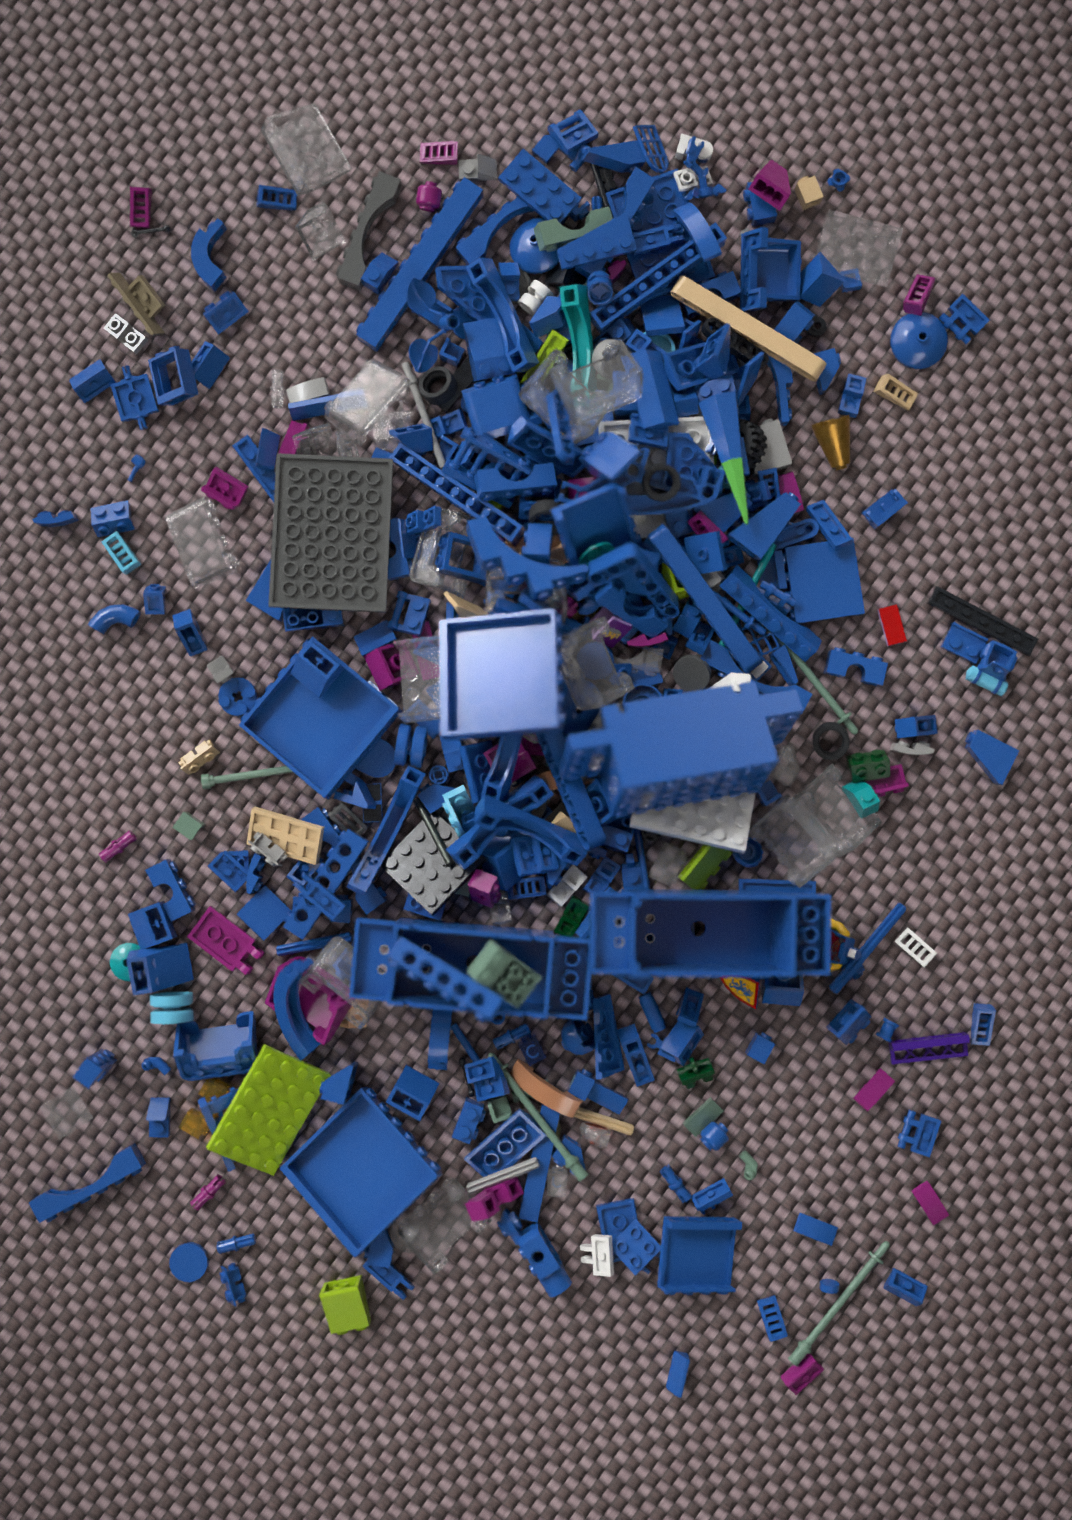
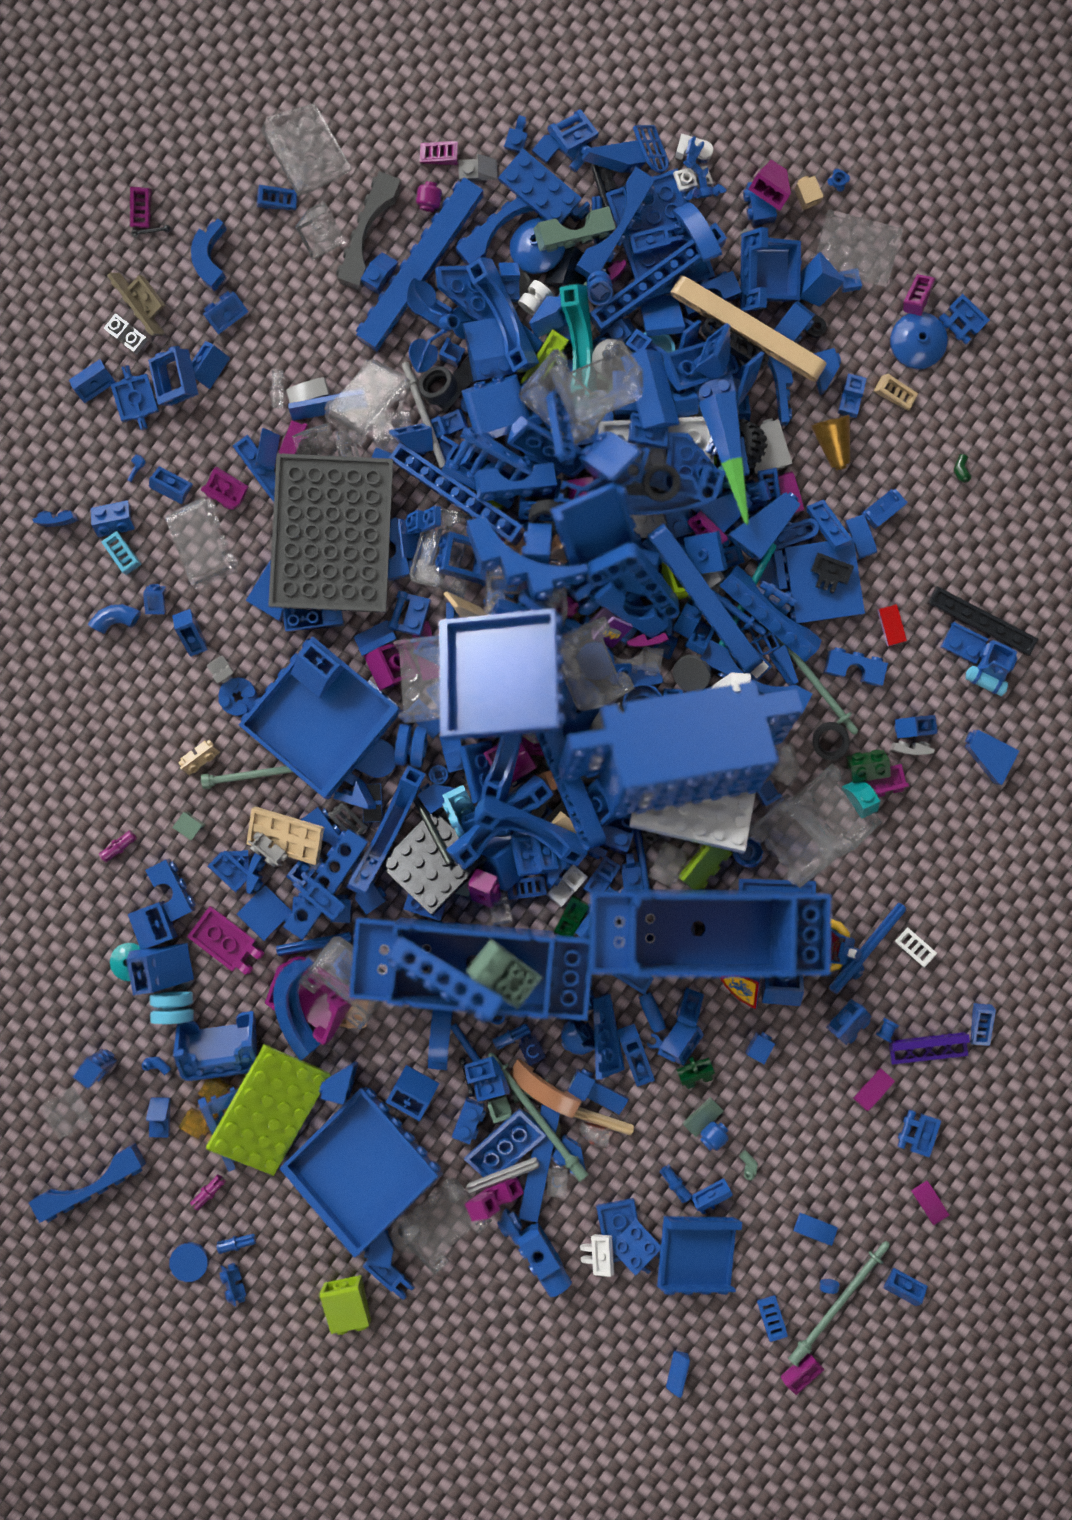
(170, 485): none -> blue slope
(516, 137): none -> blue plate
(594, 552): teal dish -> none
(602, 243): blue wing -> none
(831, 571): none -> black hinge
(862, 536): none -> blue slope
(960, 469): none -> dark green arm

